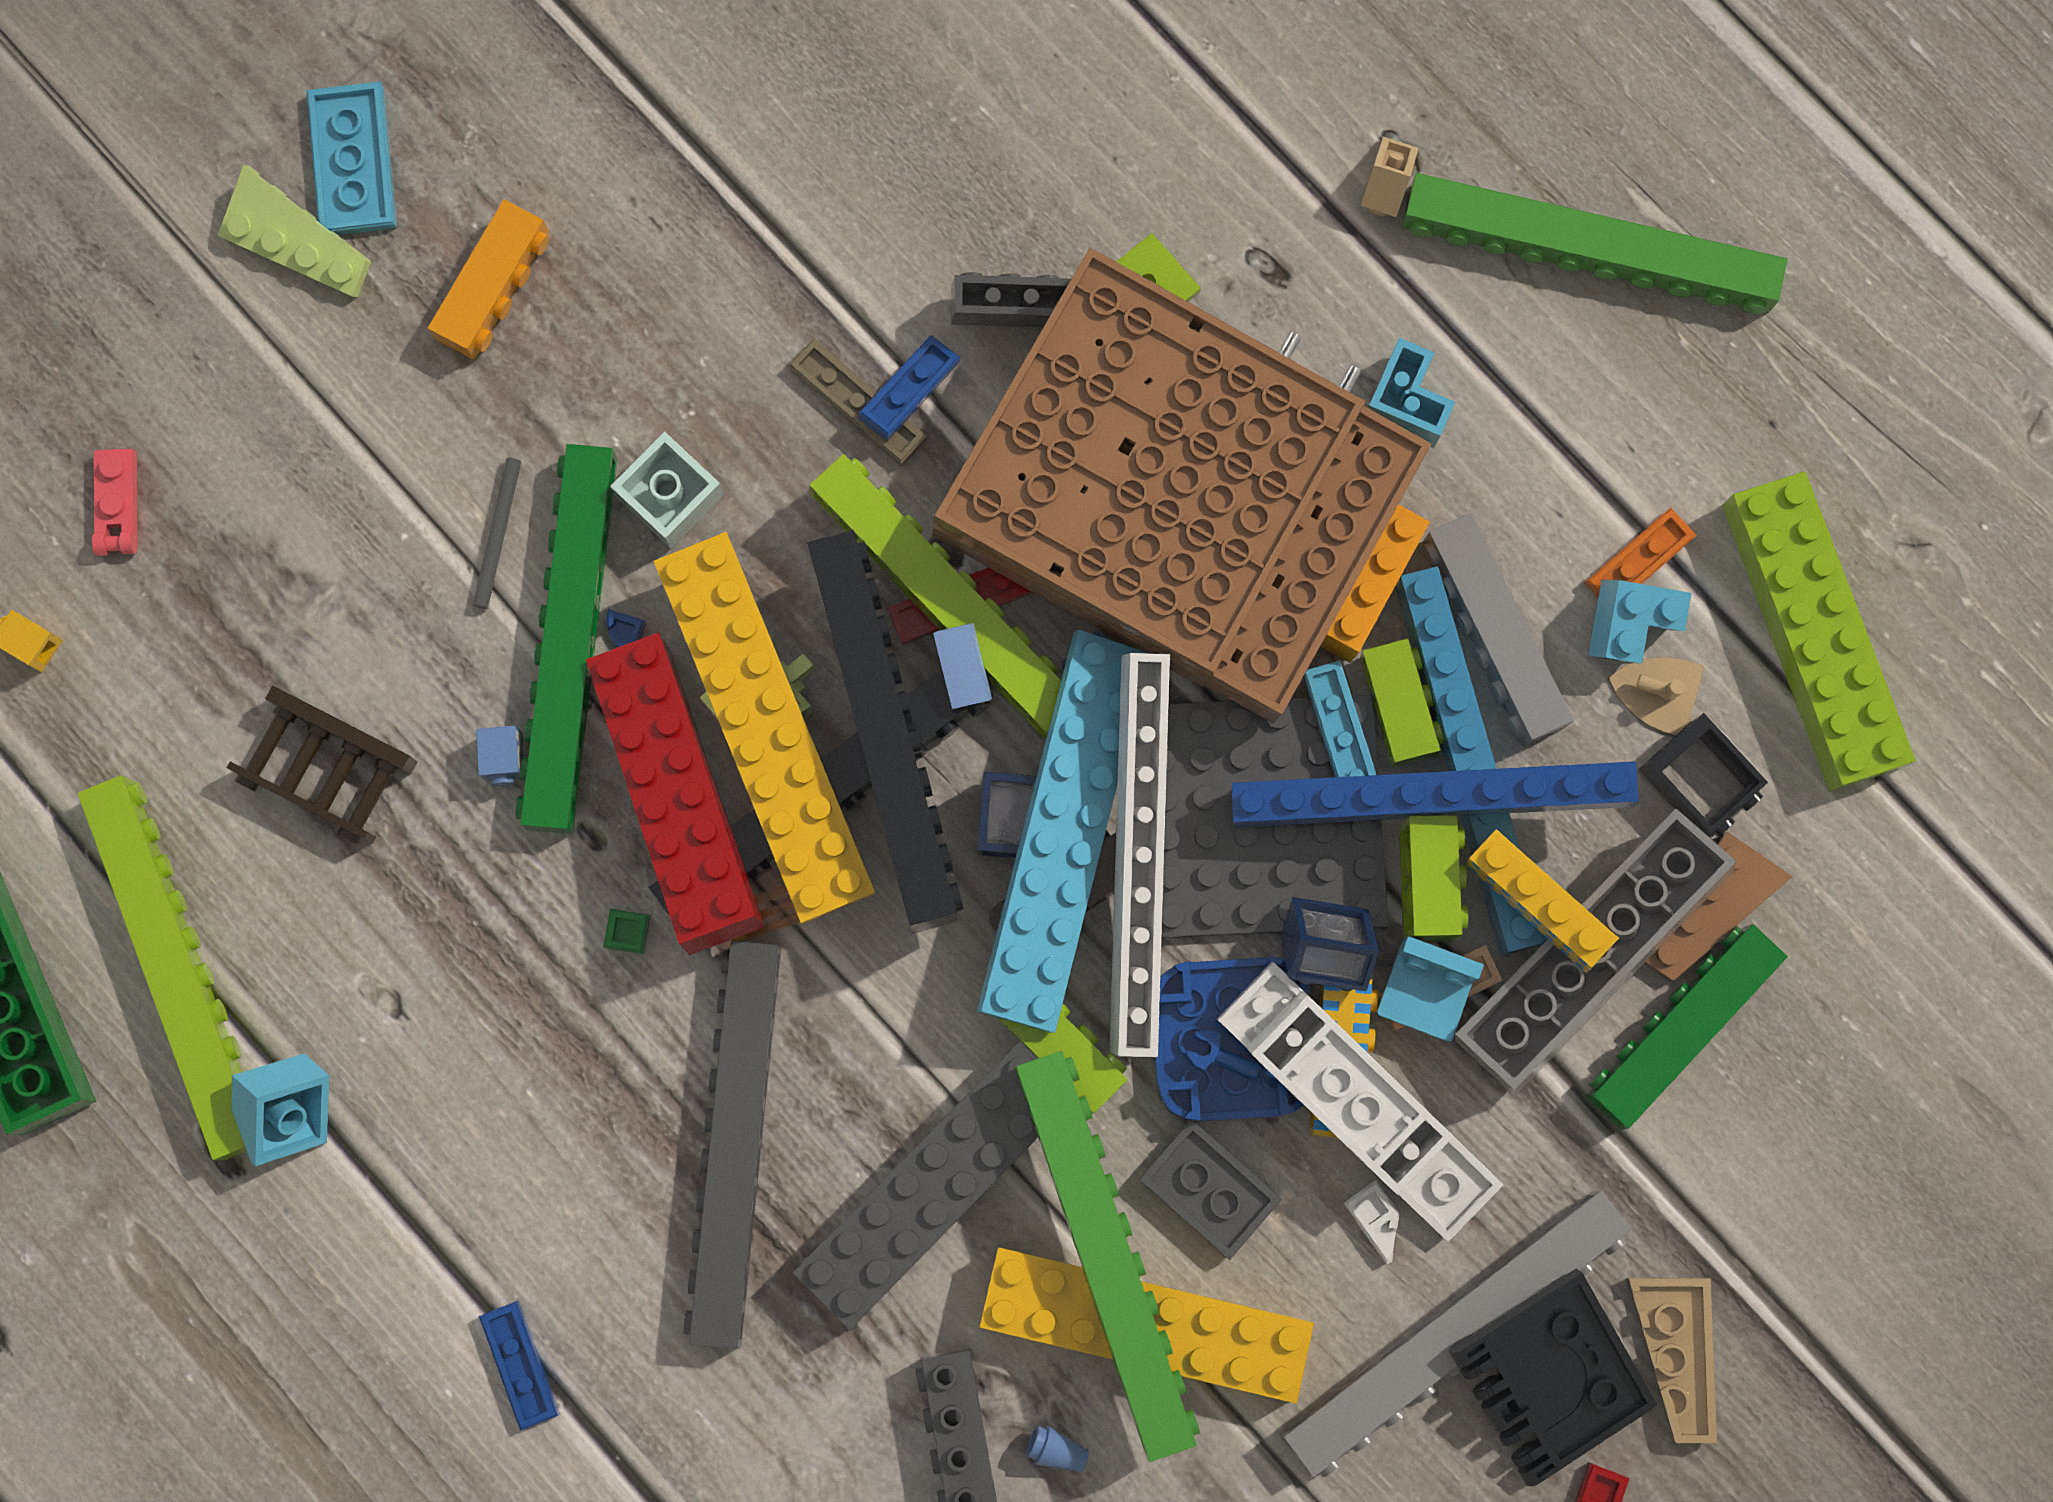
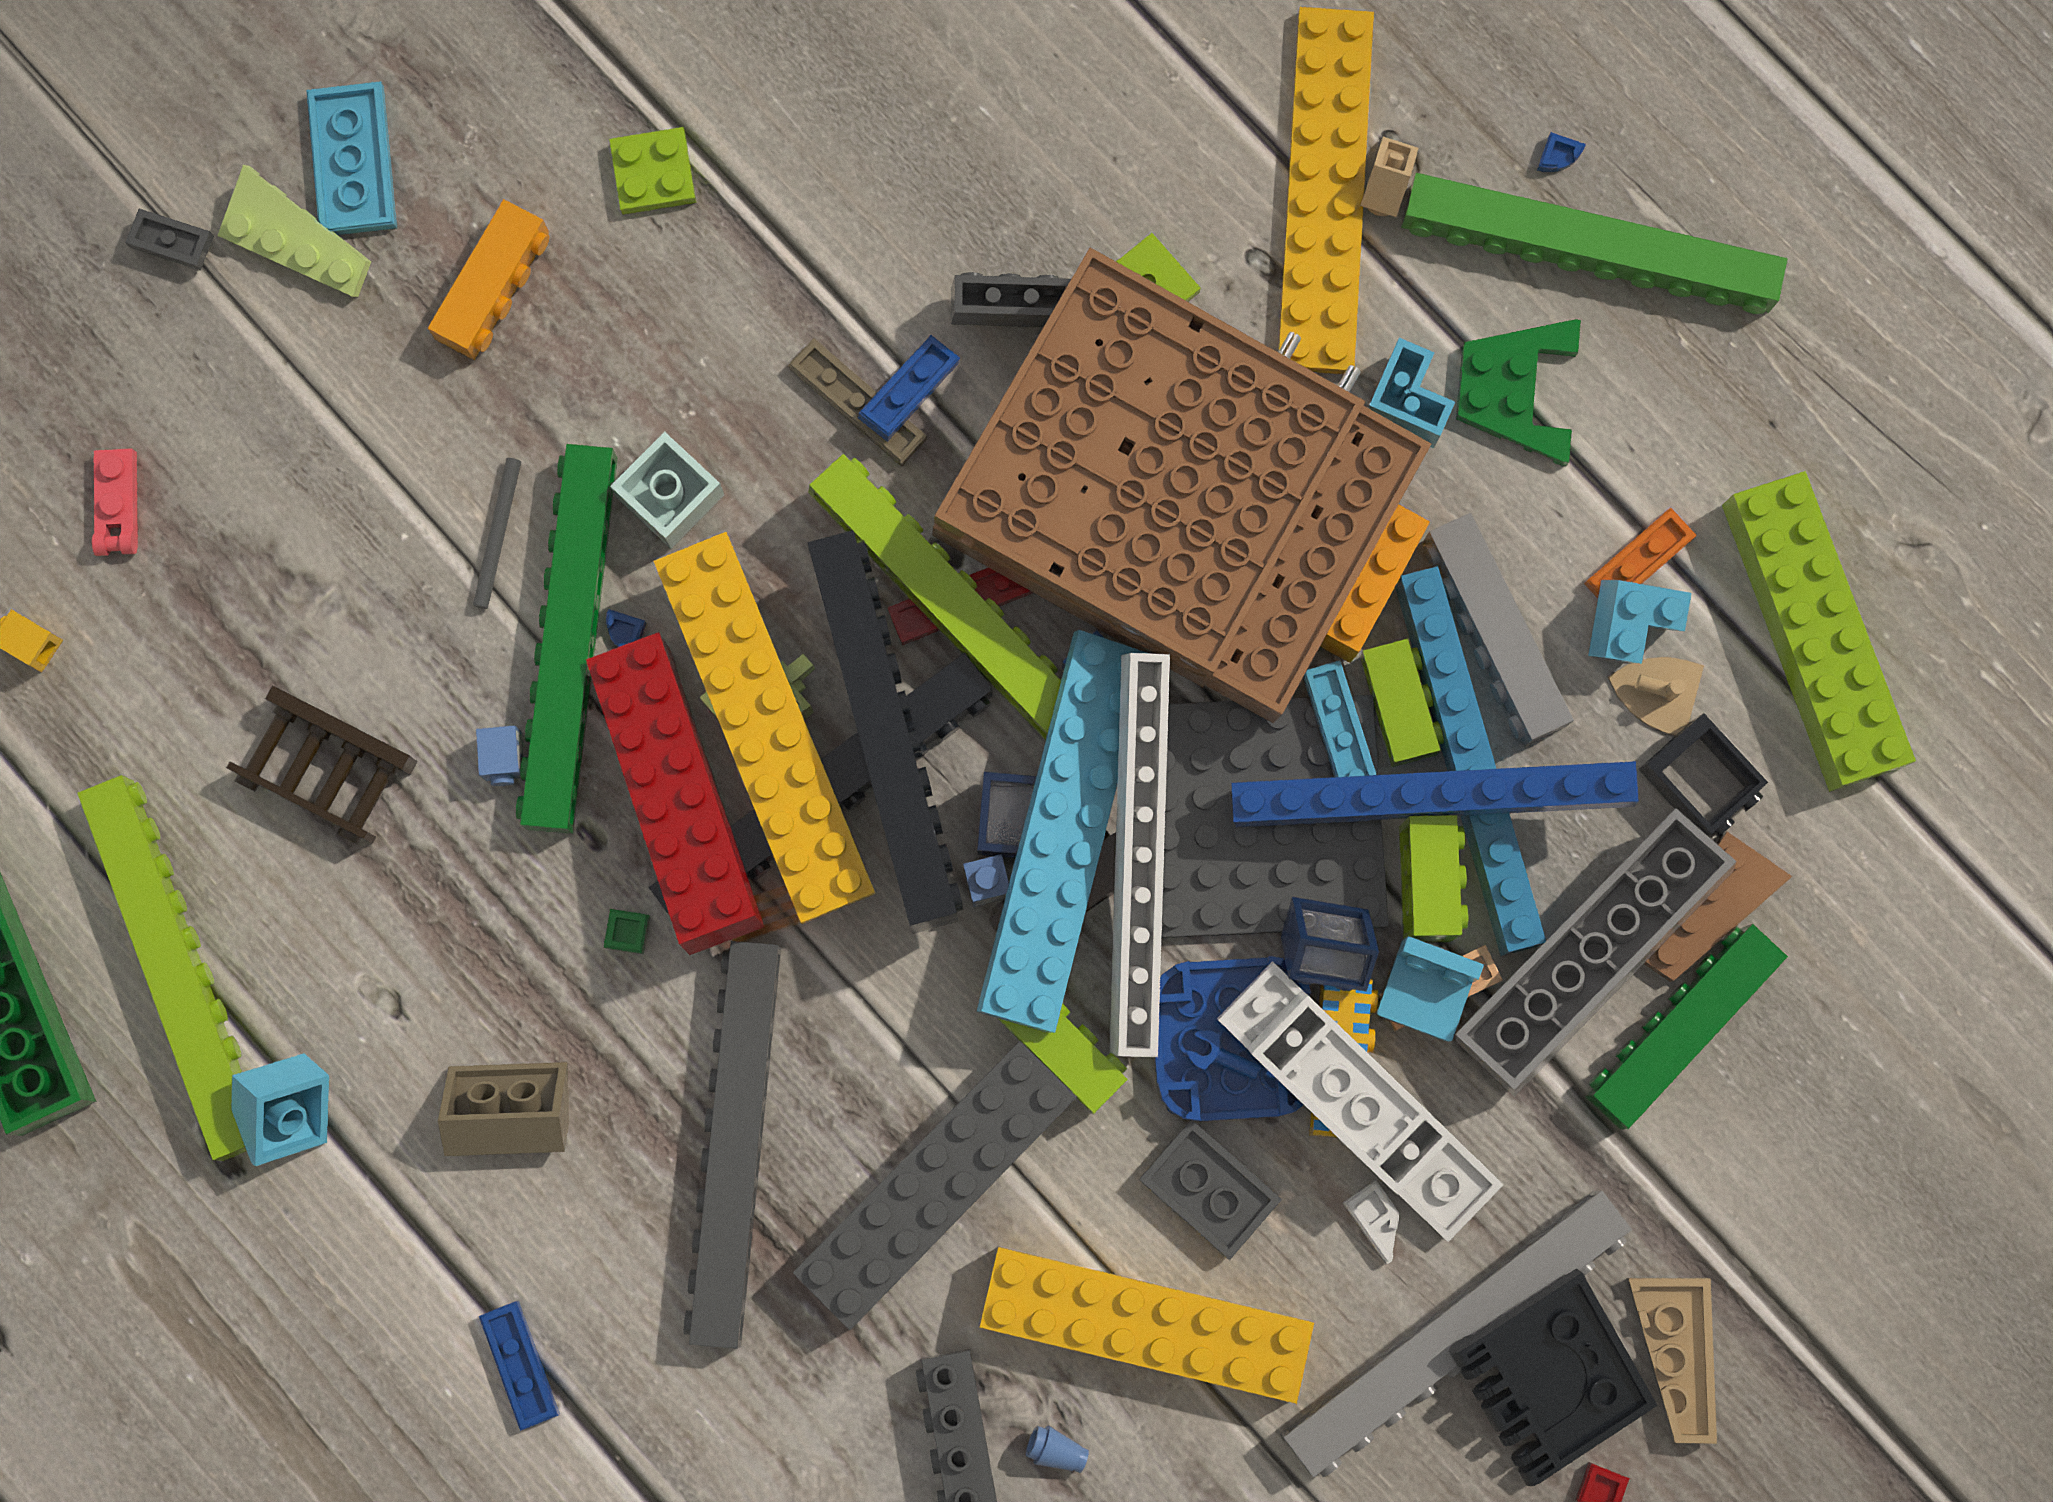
(169, 239): none -> dark grey plate
(505, 1109): none -> dark tan slope
(652, 170): none -> lime plate
(962, 665): light blue tile -> none
(986, 880): none -> medium blue brick
(1105, 1256): bright green brick -> none
(1326, 187): none -> yellow plate
(1500, 386): none -> green wing
(1541, 901): yellow brick -> none
(1559, 153): none -> blue tile

